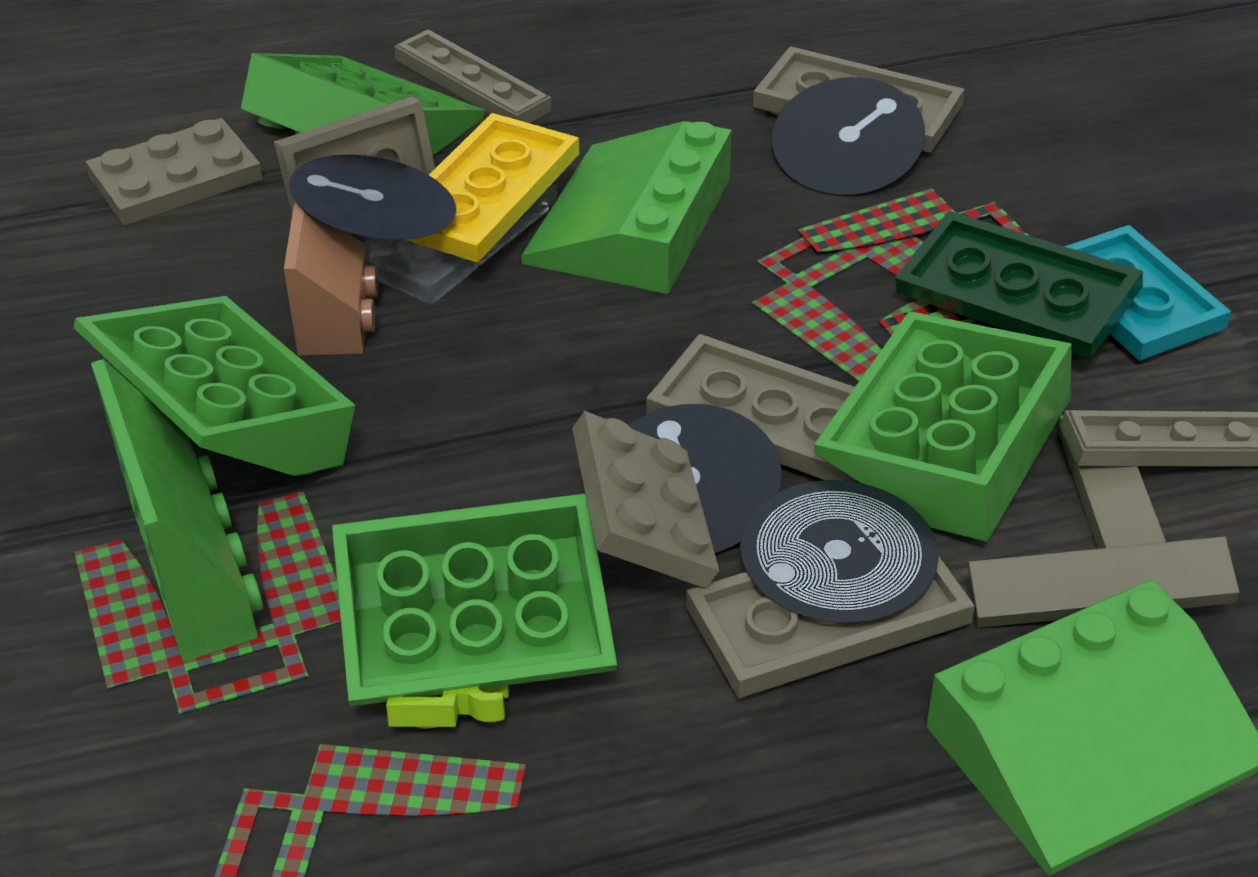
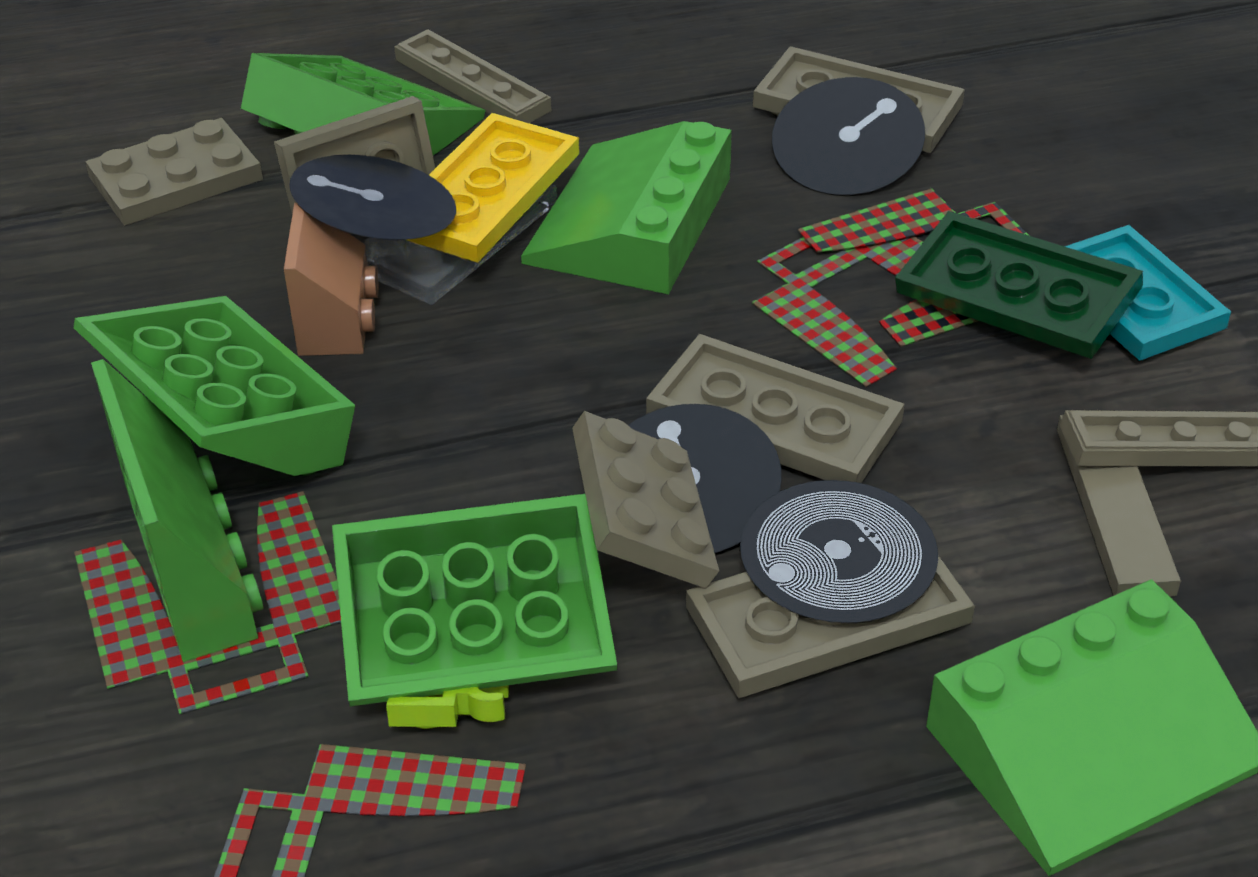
(951, 419): bright green slope -> none
(1066, 582): dark tan tile -> none

